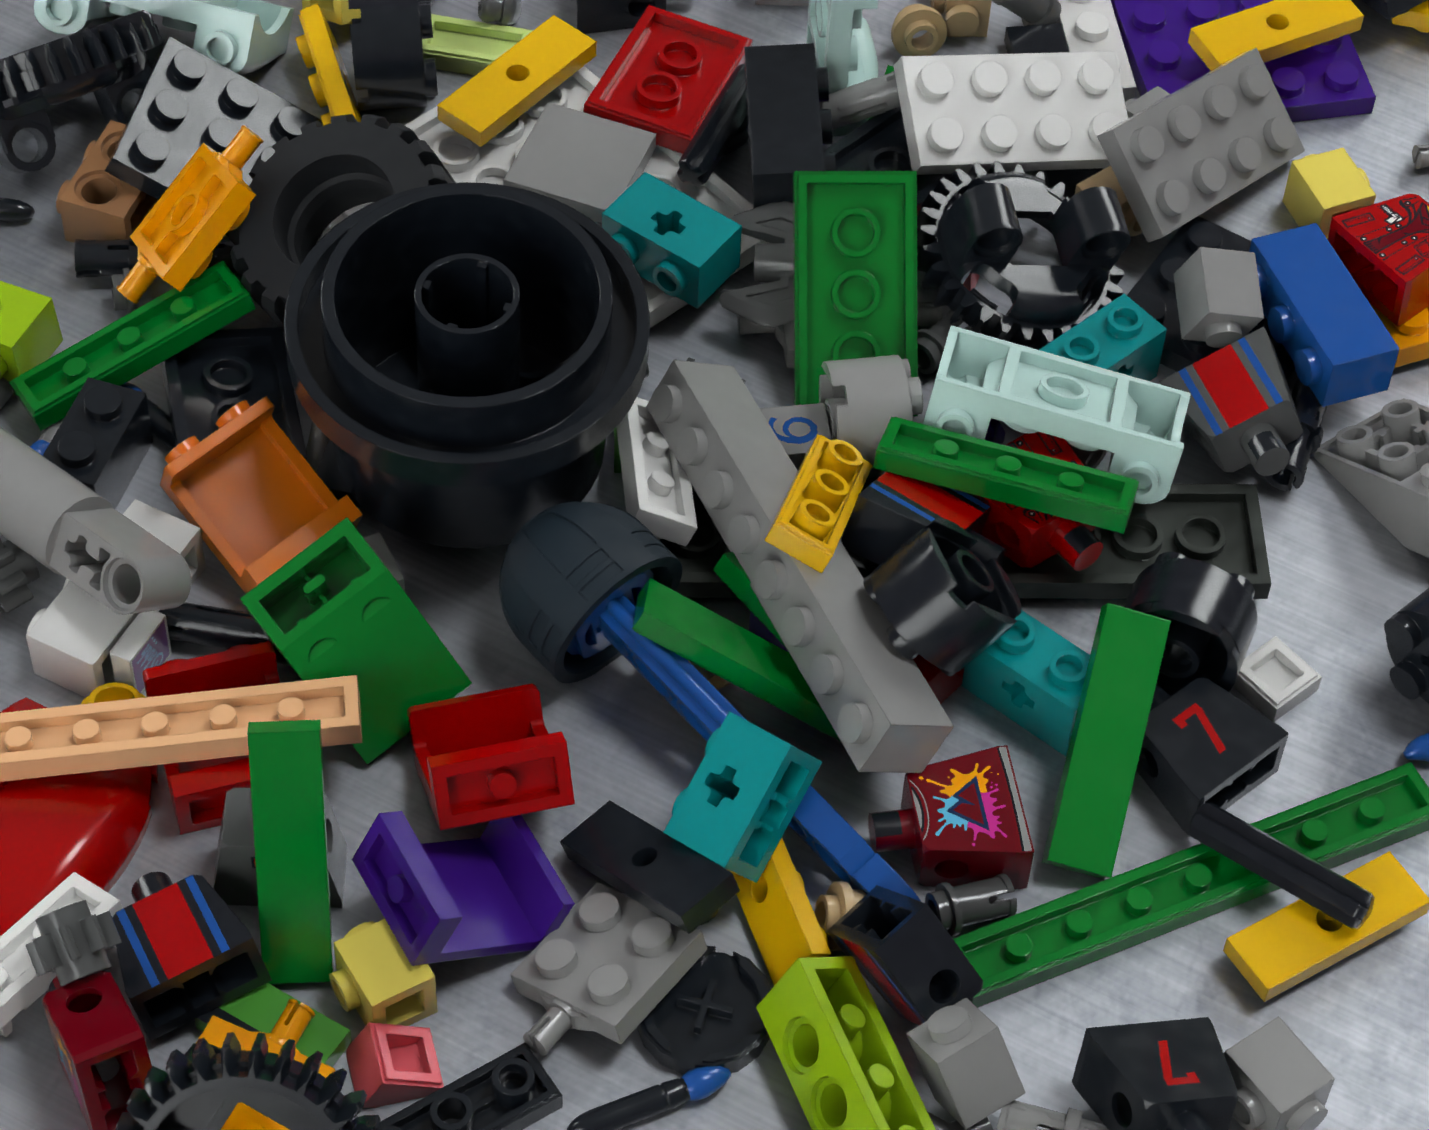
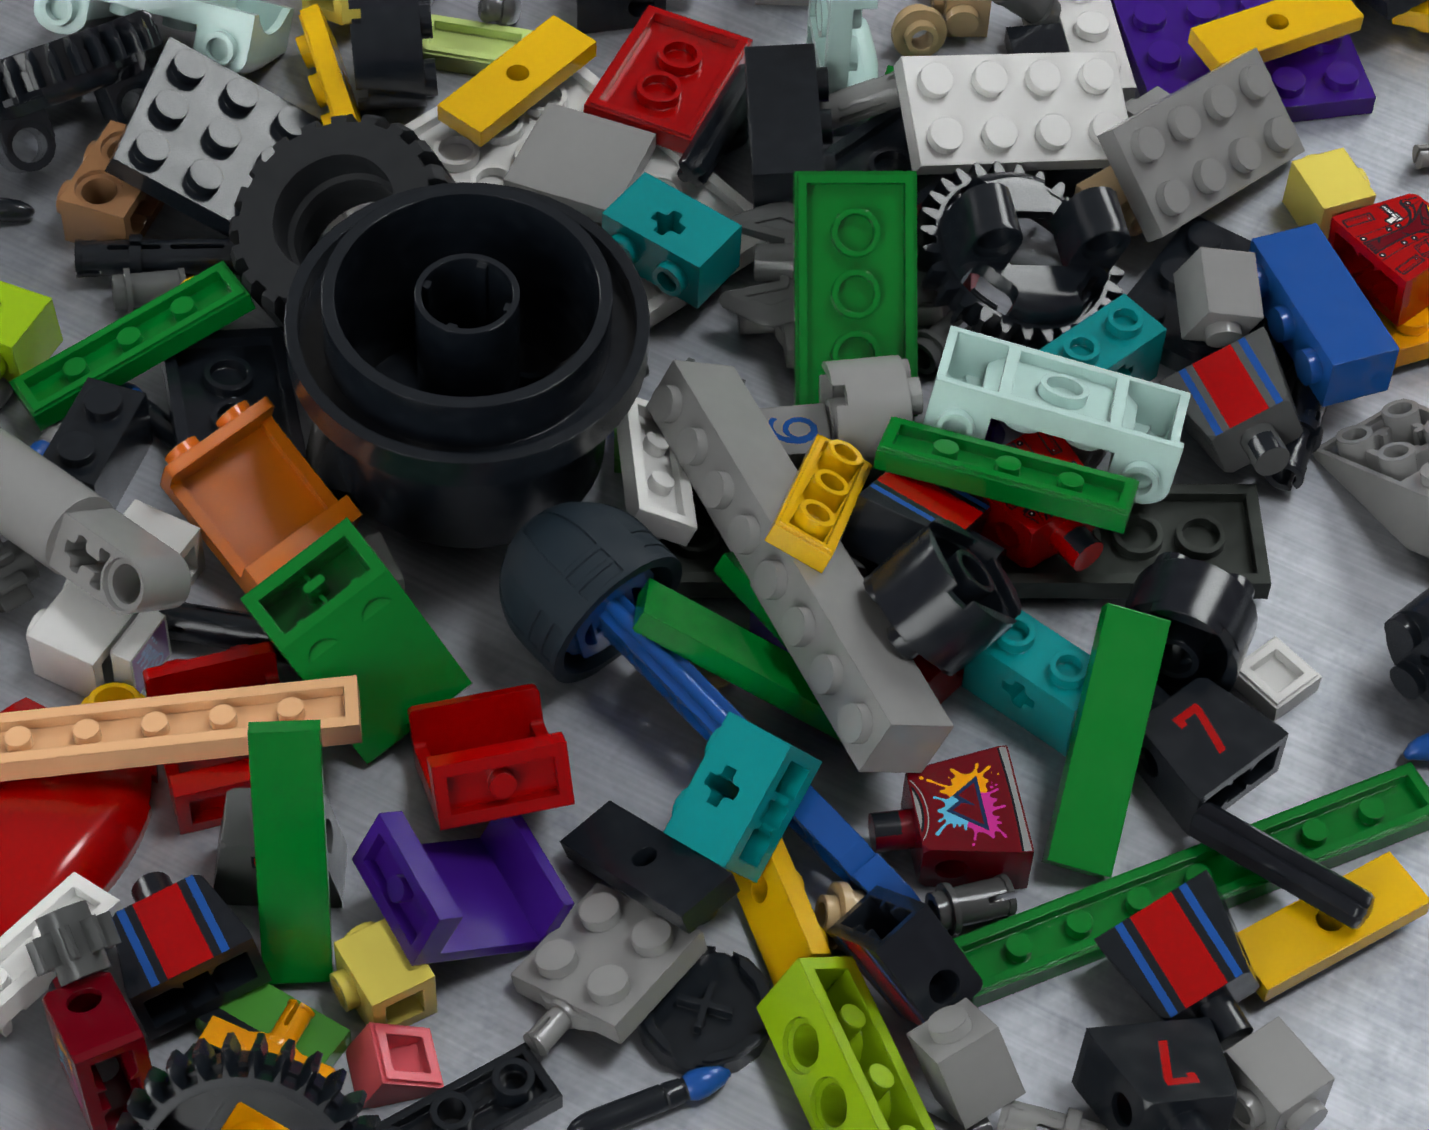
(192, 217): light orange plate -> none
(1186, 958): none -> torso

